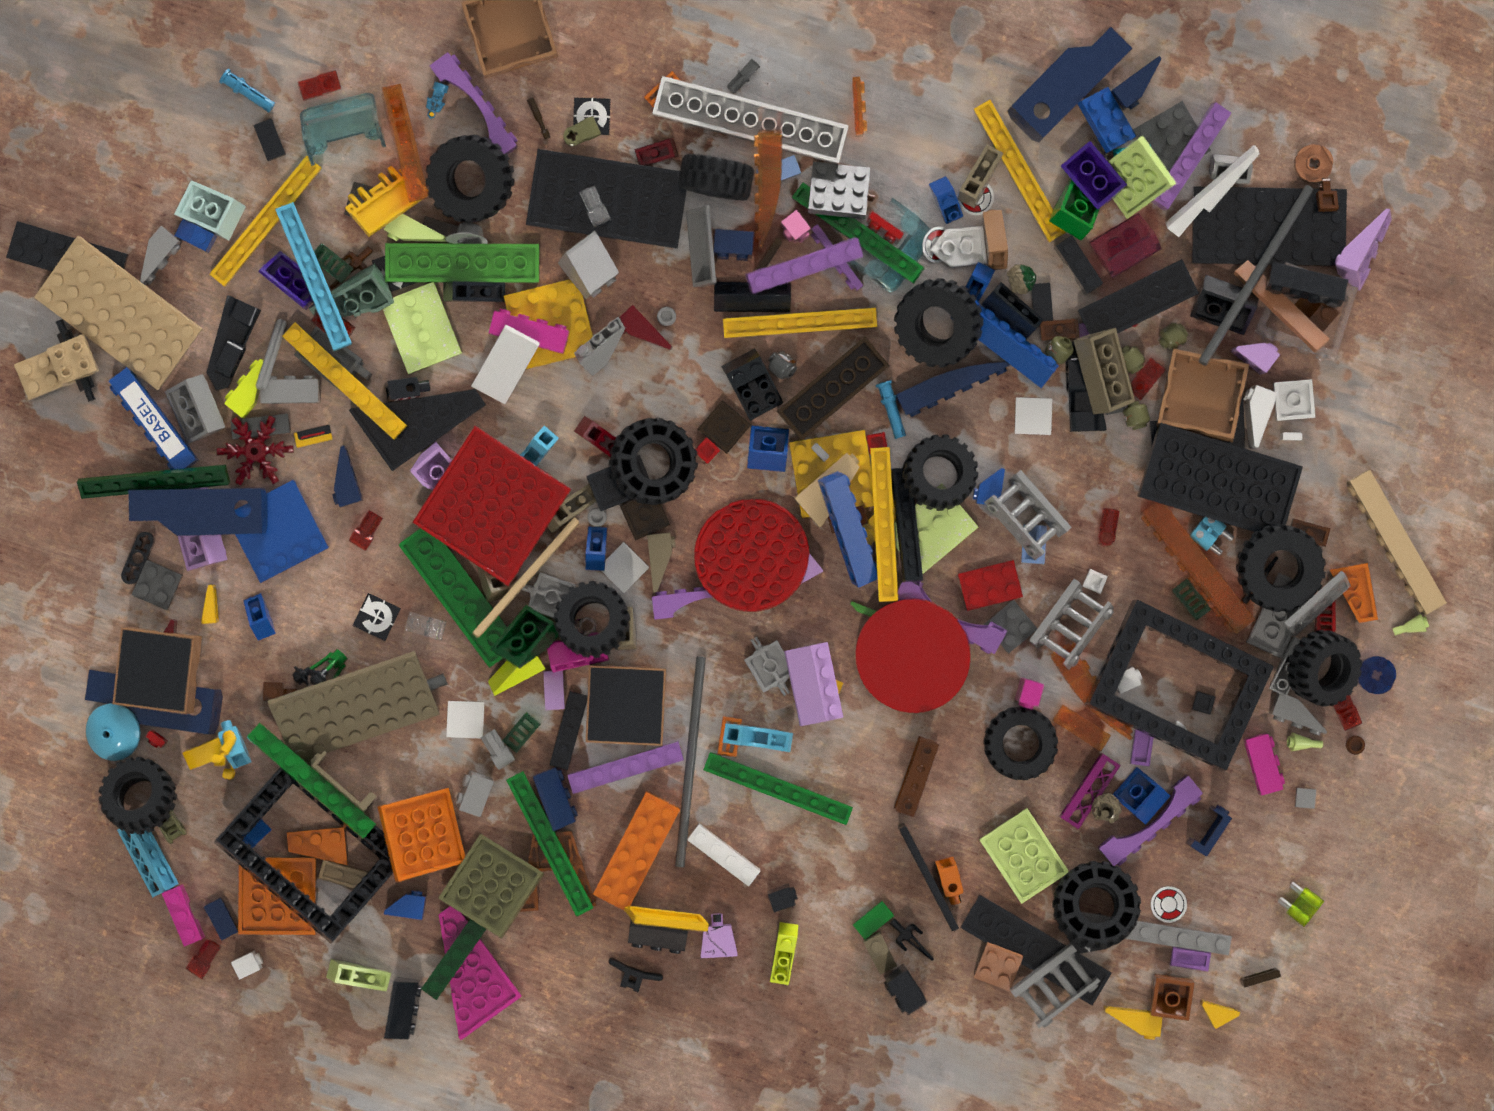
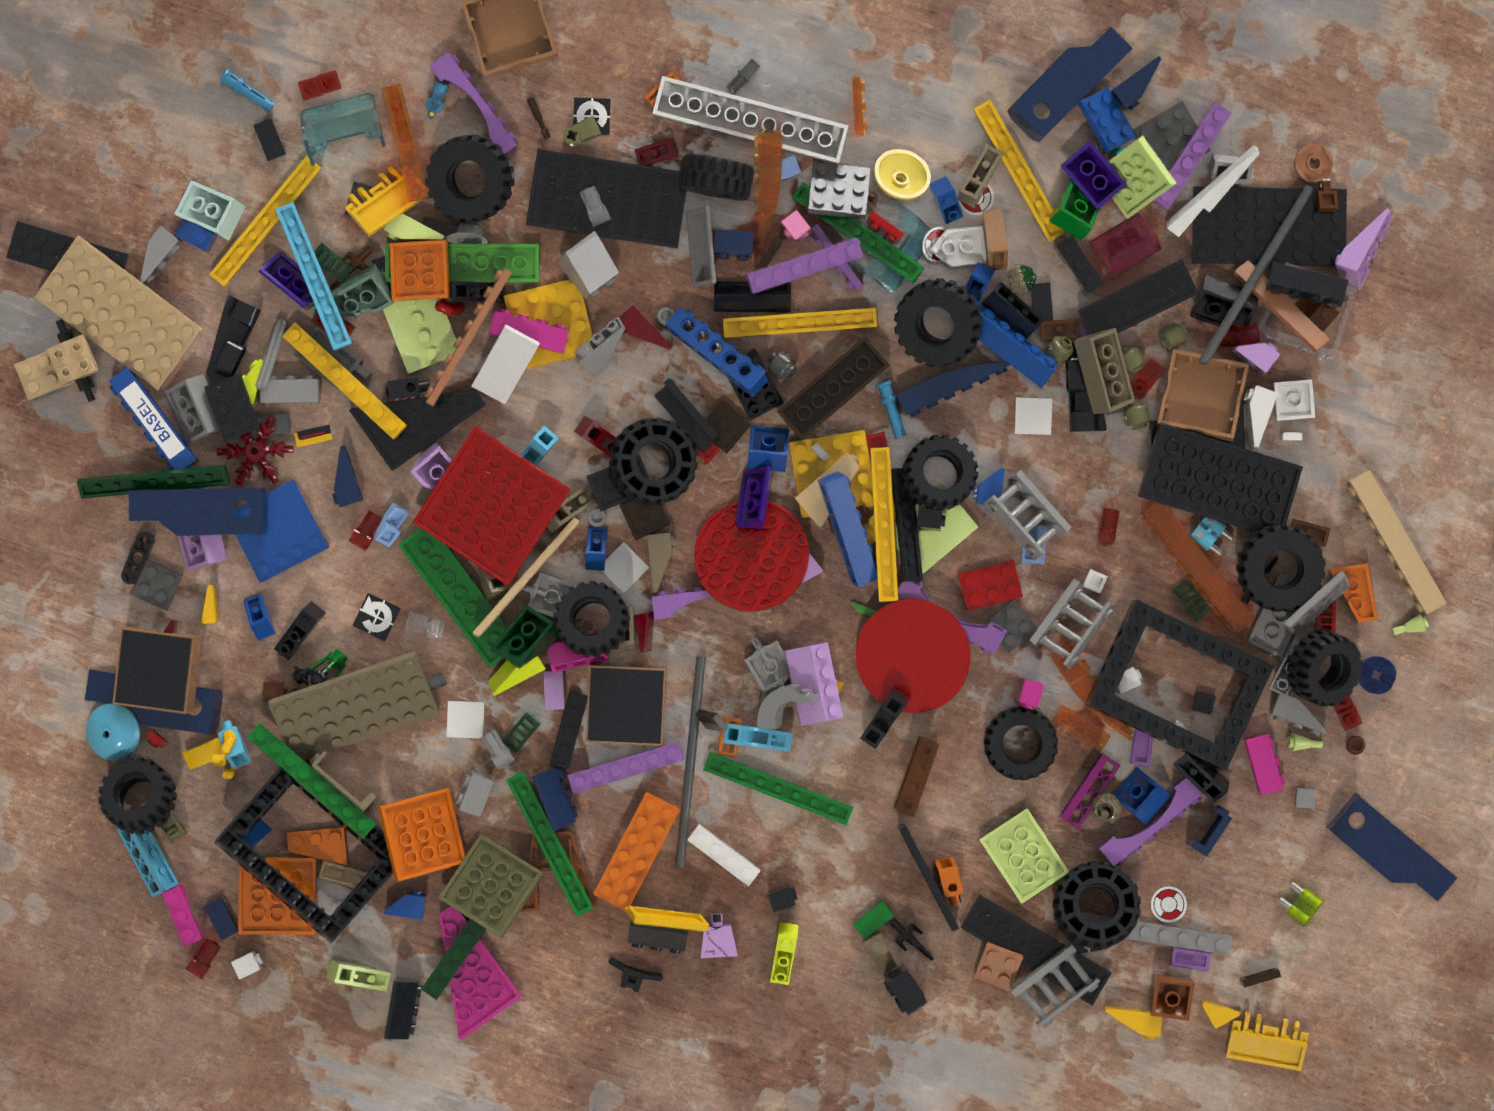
(232, 407): none -> black plate
(299, 630): none -> black slope
(388, 527): none -> light blue slope
(419, 270): none -> orange plate
(448, 308): none -> red arm
(463, 342): none -> nougat plate
(644, 628): none -> dark red slope
(687, 416): none -> black panel
(711, 720): none -> dark brown tile
(749, 383): none -> blue brick
(754, 498): none -> dark purple slope
(771, 710): none -> light grey arch
(884, 718): none -> black arch
(902, 167): none -> light yellow dish
(931, 519): none -> black brick
(1203, 776): none -> black slope
(1241, 336): none -> clear red slope
(1267, 1046): none -> yellow hinge
(1390, 849): none -> dark blue piece

